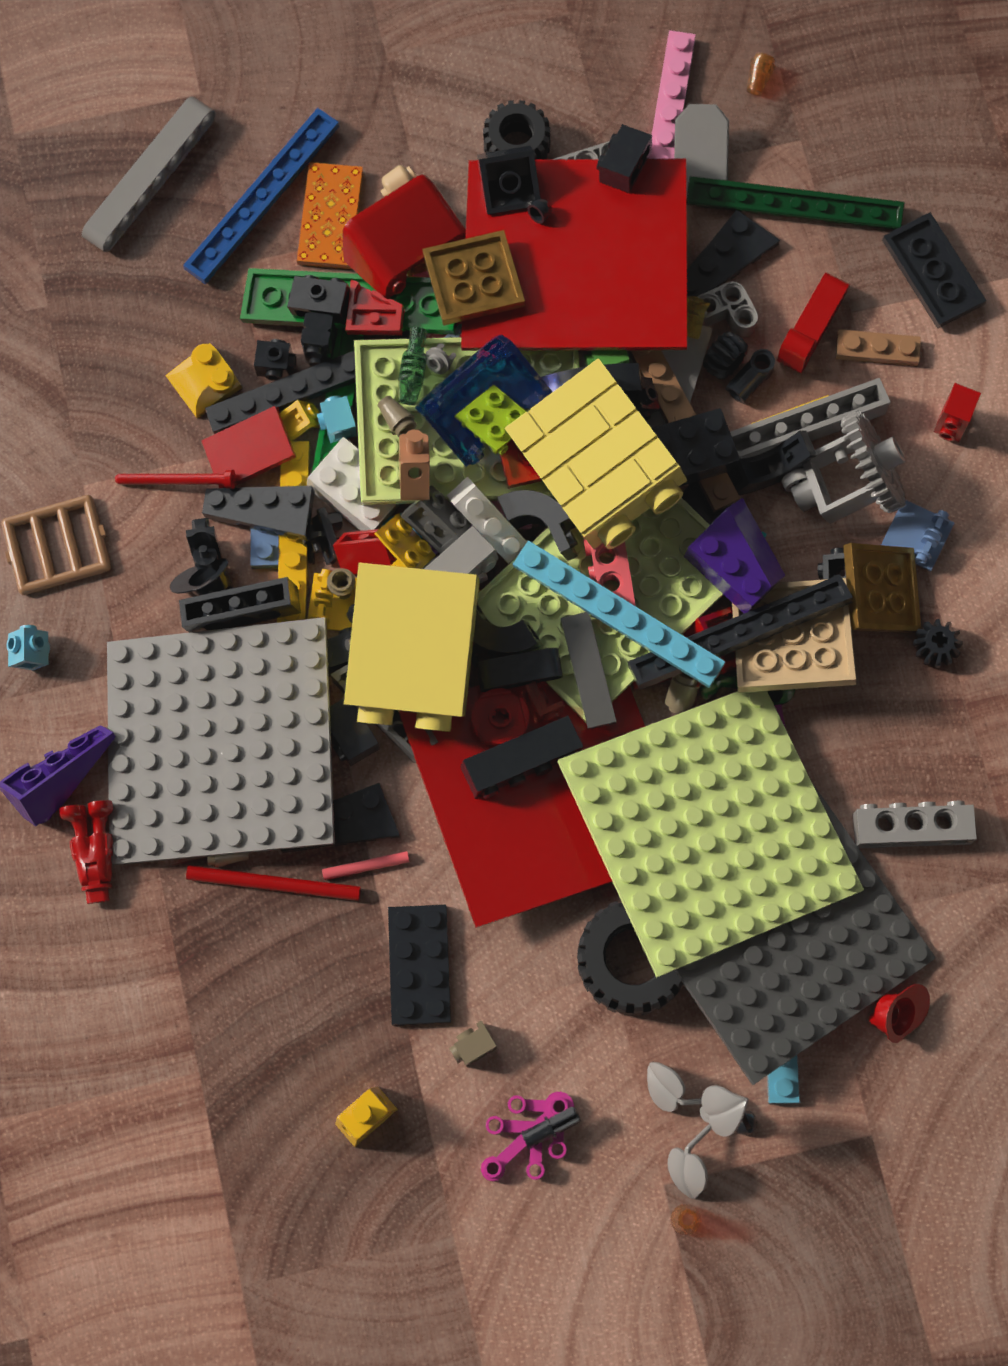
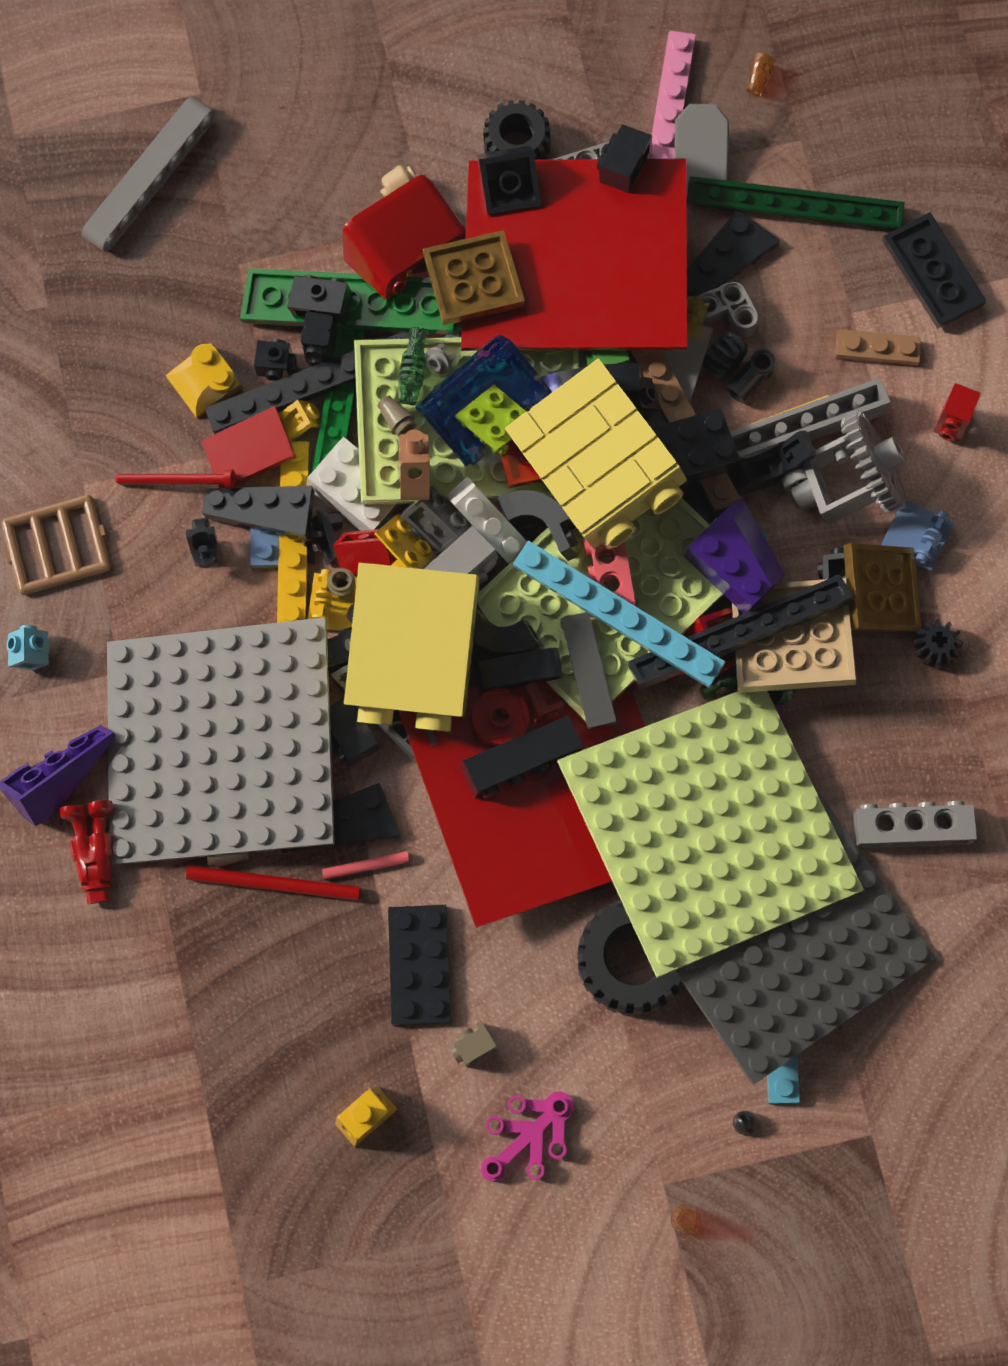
(203, 580): black piece -> none
(240, 606): black brick -> none
(261, 196): blue plate -> none
(329, 203): orange tile -> none
(337, 418): medium azure brick -> none
(372, 313): red wing -> none
(539, 210): black hinge -> none
(551, 1127): black axle -> none
(682, 693): dark tan brick -> none
(719, 1108): light grey plant -> none
(817, 315): red beam -> none
(902, 1012): red piece -> none

